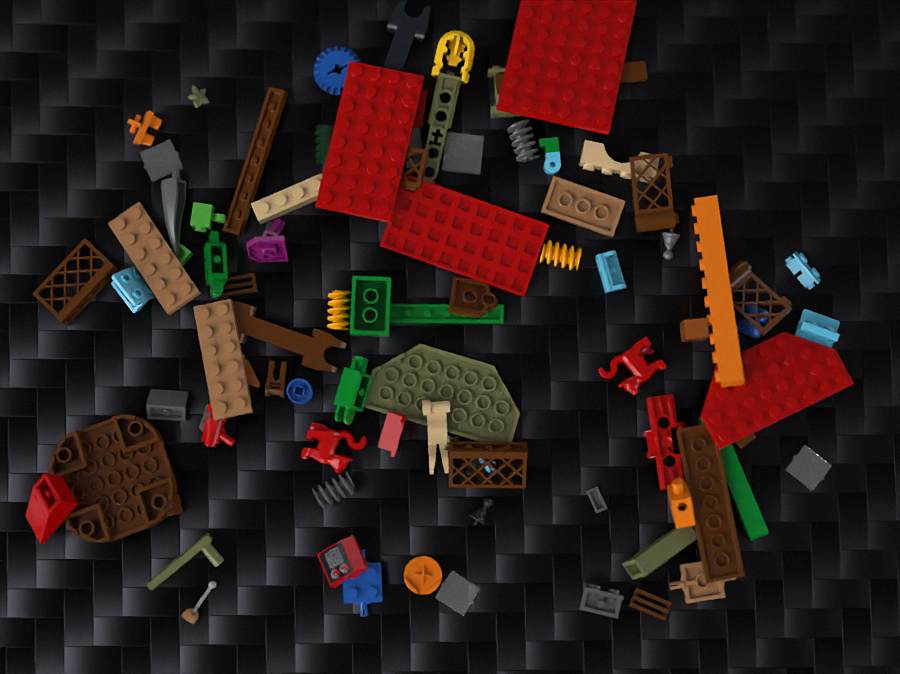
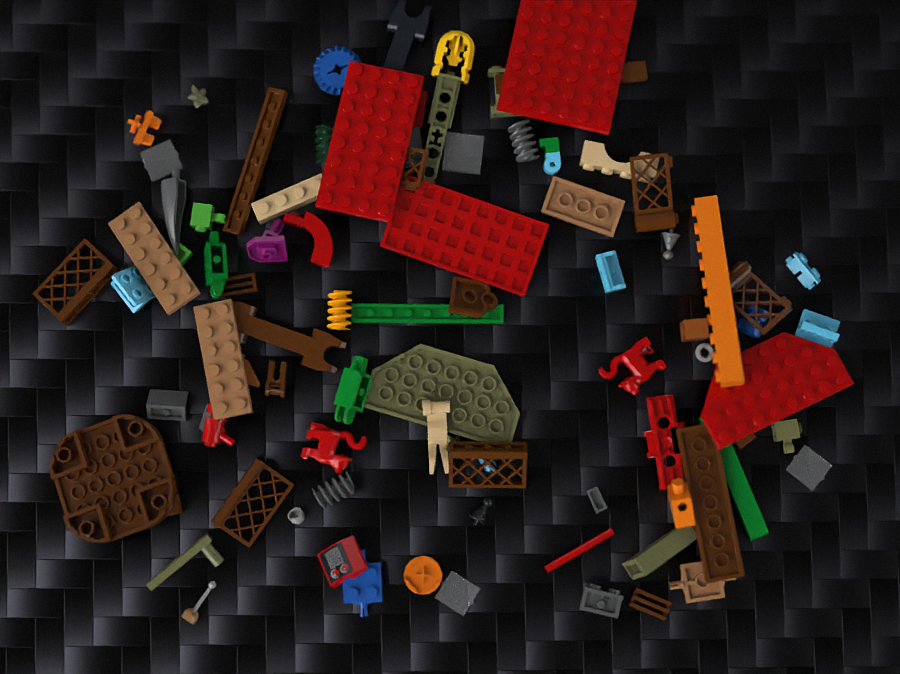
(49, 505): red slope -> none
(239, 492): none -> reddish brown fence
(296, 515): none -> light grey hinge
(300, 391): blue wheel -> none
(324, 247): none -> red arch
(370, 306): green brick -> none
(392, 431): panel -> none
(561, 255): light orange piece -> none
(579, 550): none -> red bar
(709, 348): none -> light grey plate
(785, 432): none -> olive brick

